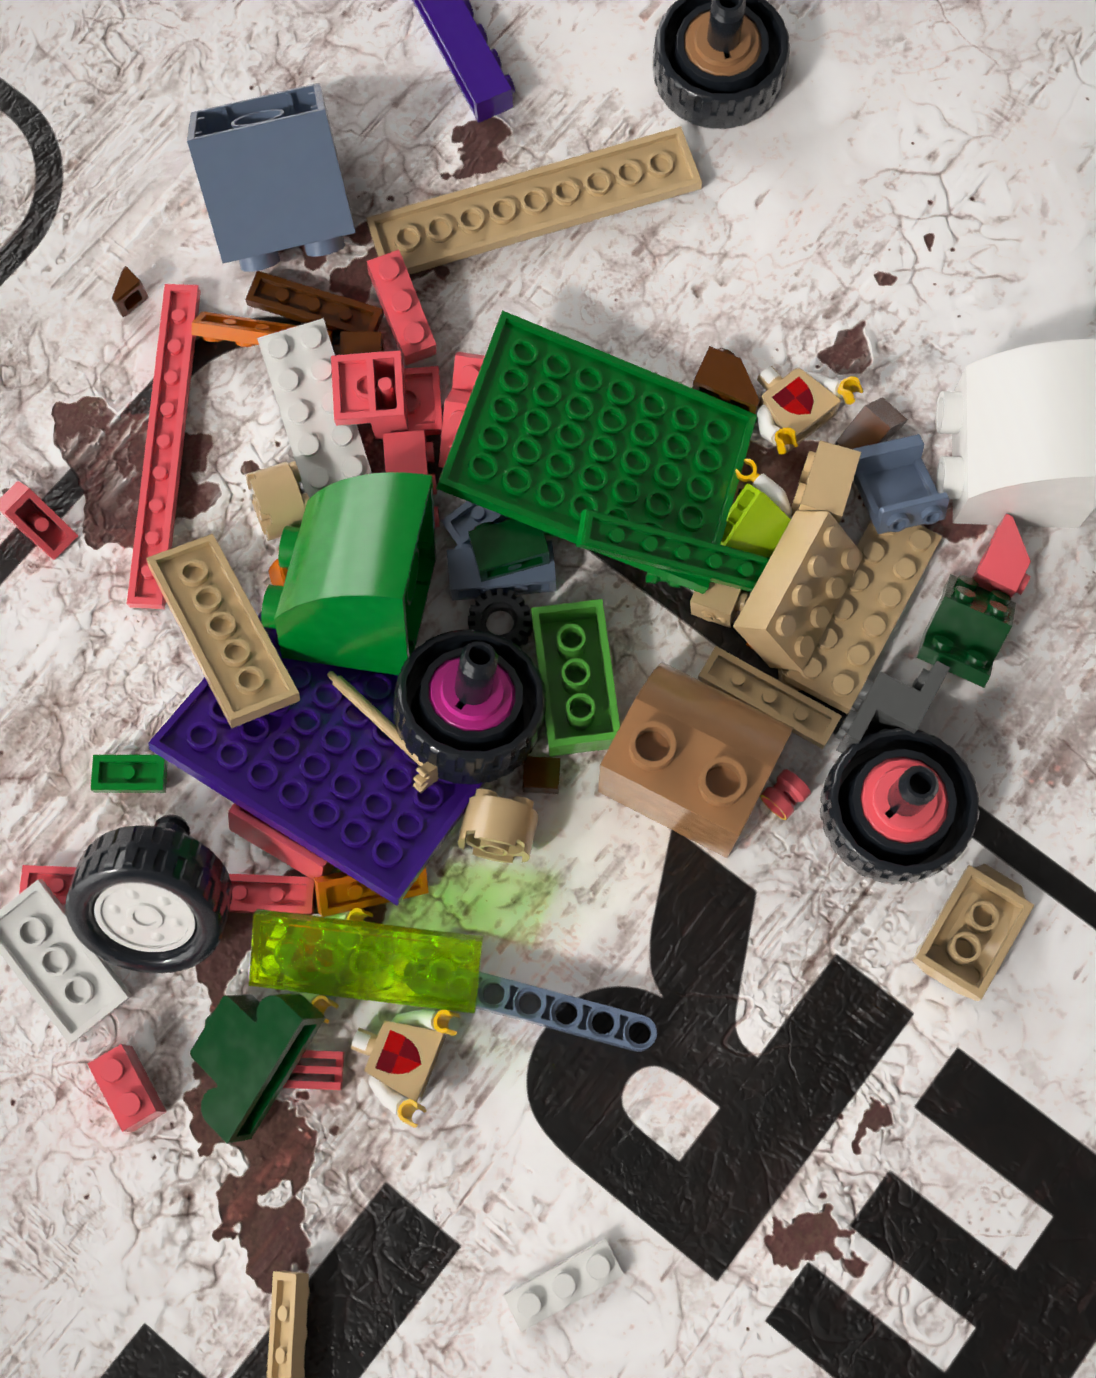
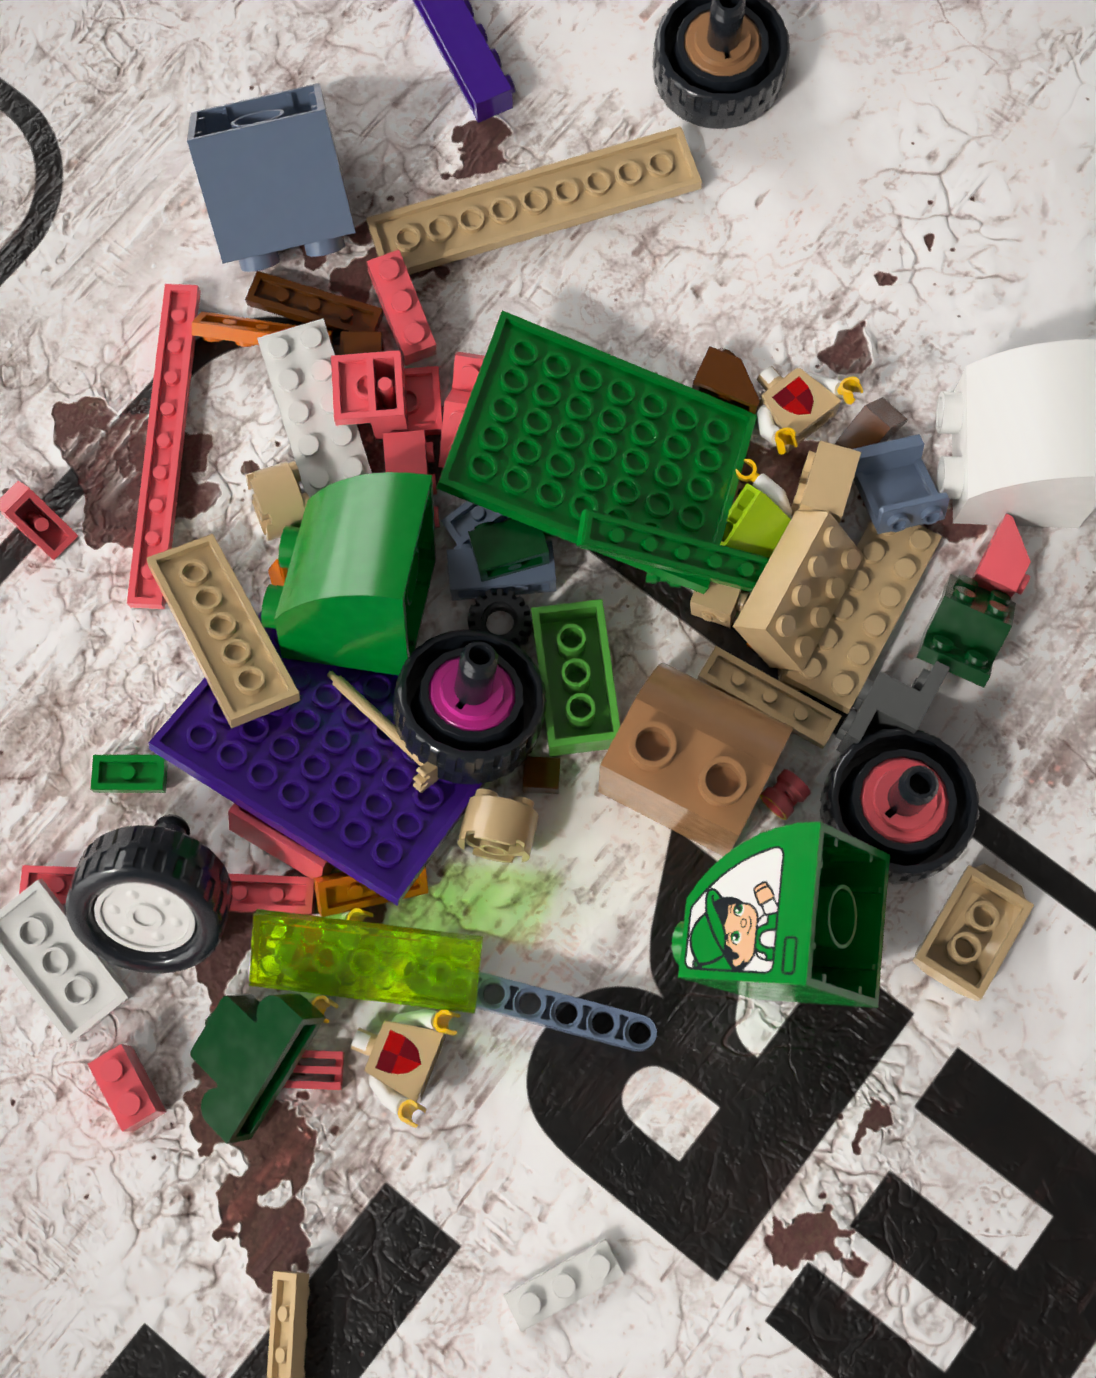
(128, 292): reddish brown slope -> none
(789, 919): none -> green brick

